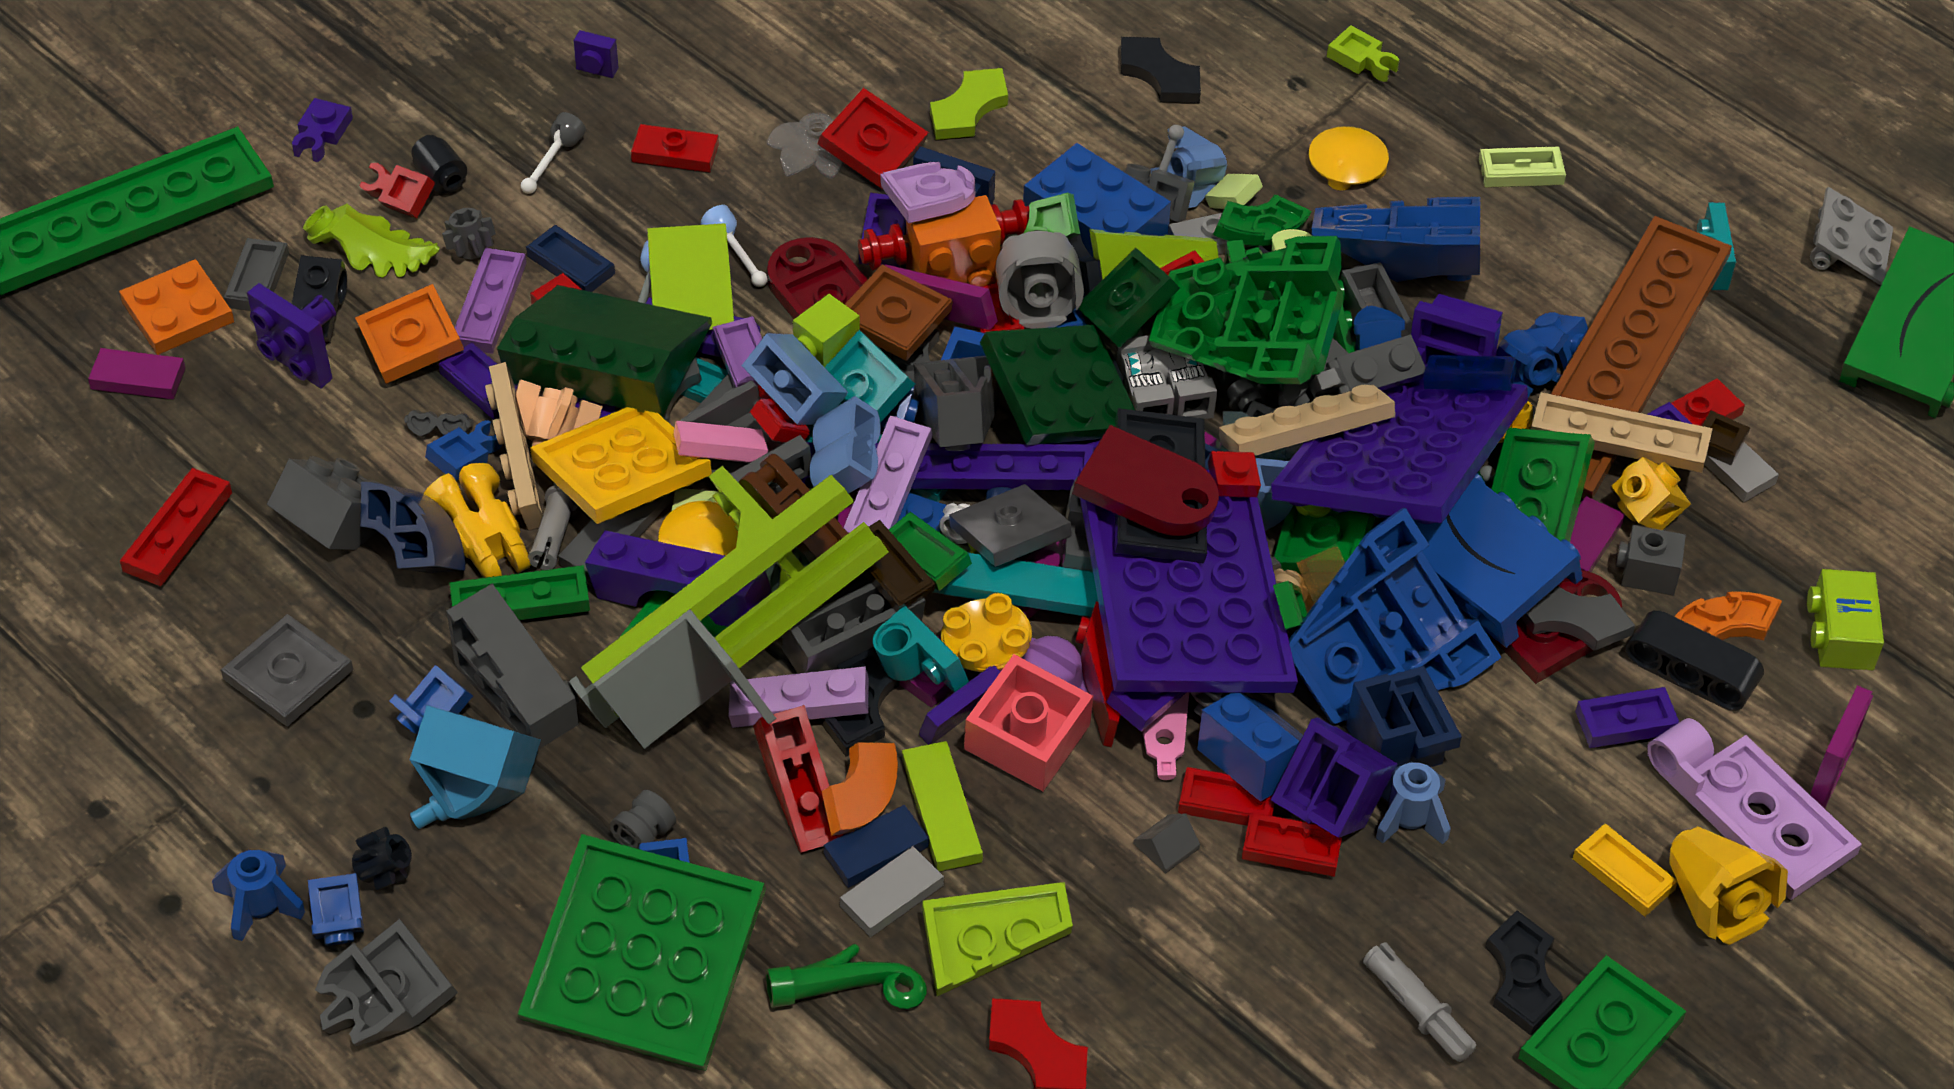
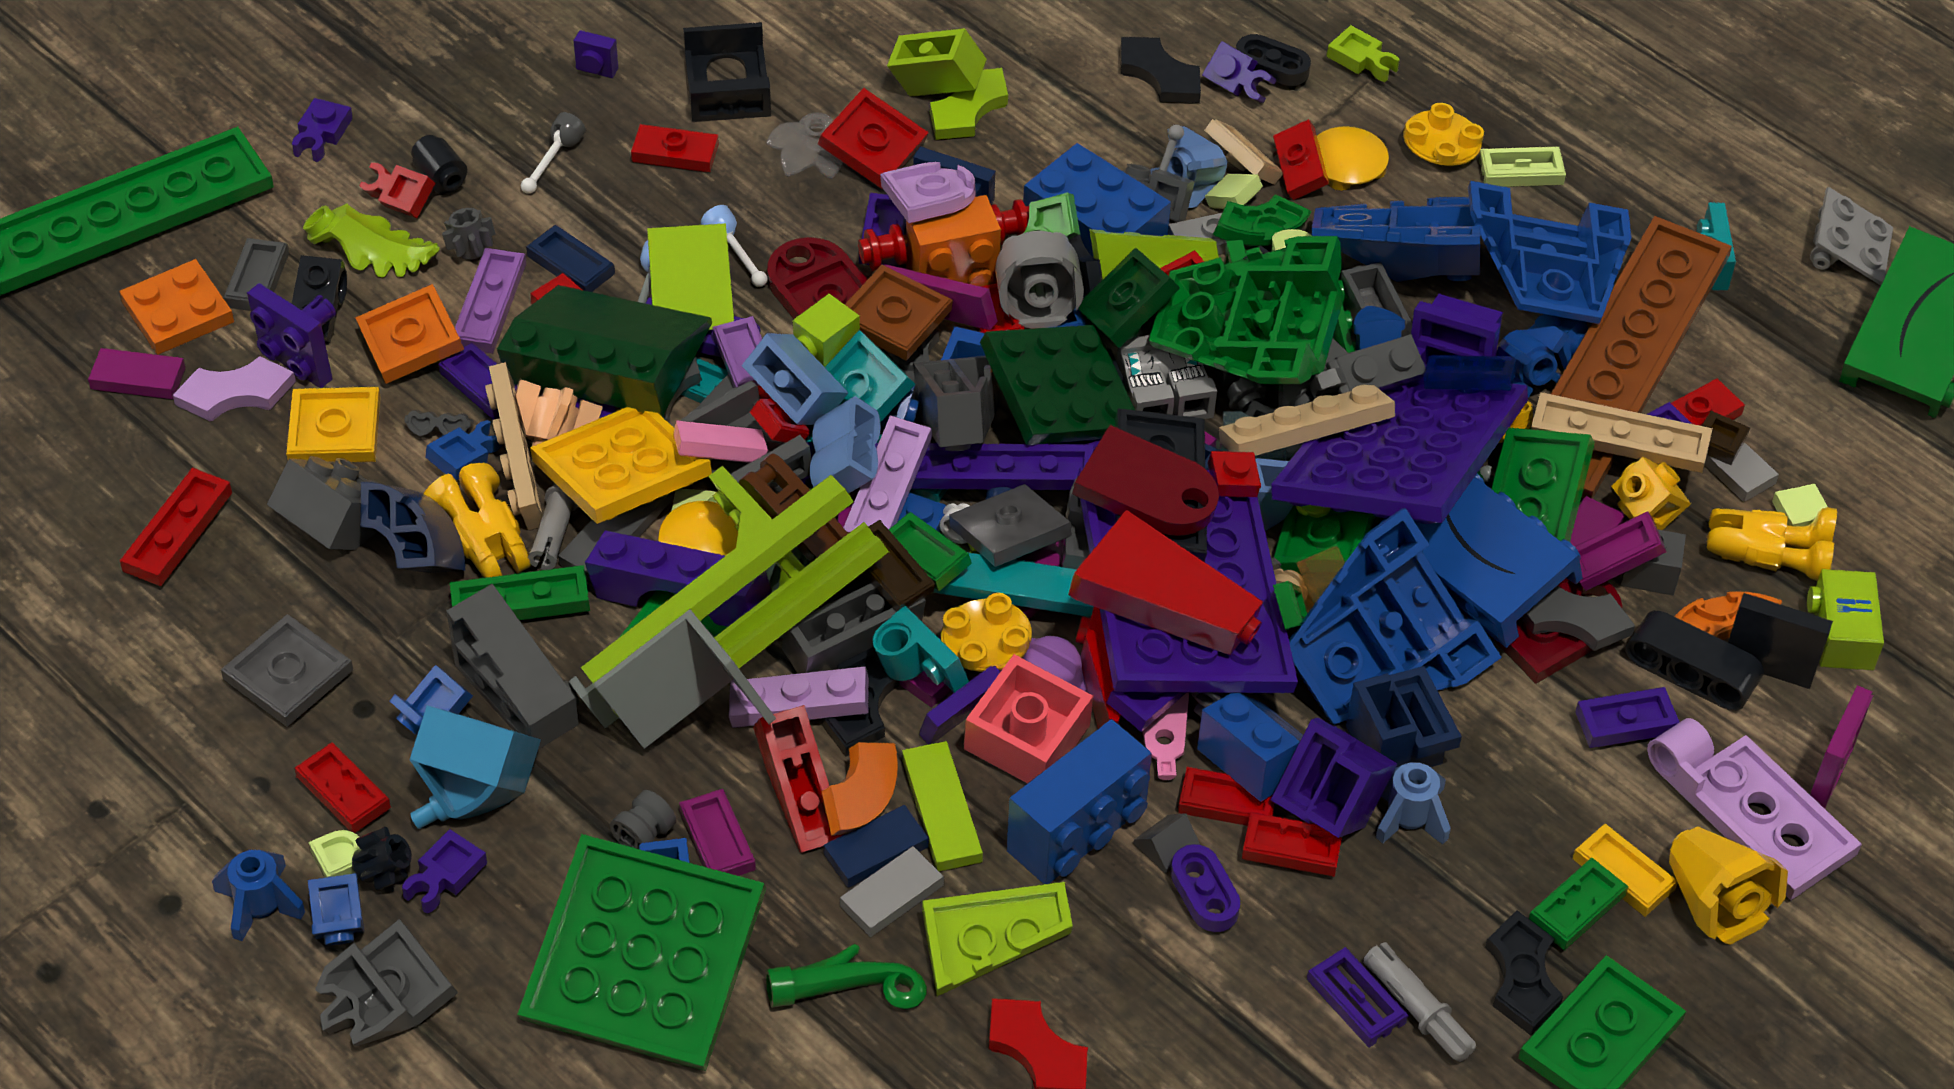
(214, 392): none -> lavender tile
(334, 424): none -> yellow tile
(335, 852): none -> yellowish green tile
(342, 787): none -> red plate
(445, 865): none -> dark purple plate
(717, 833): none -> magenta tile
(731, 97): none -> black panel
(937, 62): none -> lime brick
(1079, 802): none -> blue brick
(1165, 587): none -> red slope
(1207, 891): none -> dark purple plate
(1235, 70): none -> dark purple plate
(1242, 152): none -> tan plate
(1284, 62): none -> black plate
(1301, 159): none -> red plate
(1366, 1030): none -> dark purple tile
(1443, 136): none -> yellow dish
(1550, 263): none -> blue wedge
(1578, 903): none -> green plate
(1619, 550): none -> magenta tile
(1761, 539): none -> yellow piece
(1780, 638): none -> black tile
(1799, 504): none -> yellowish green tile

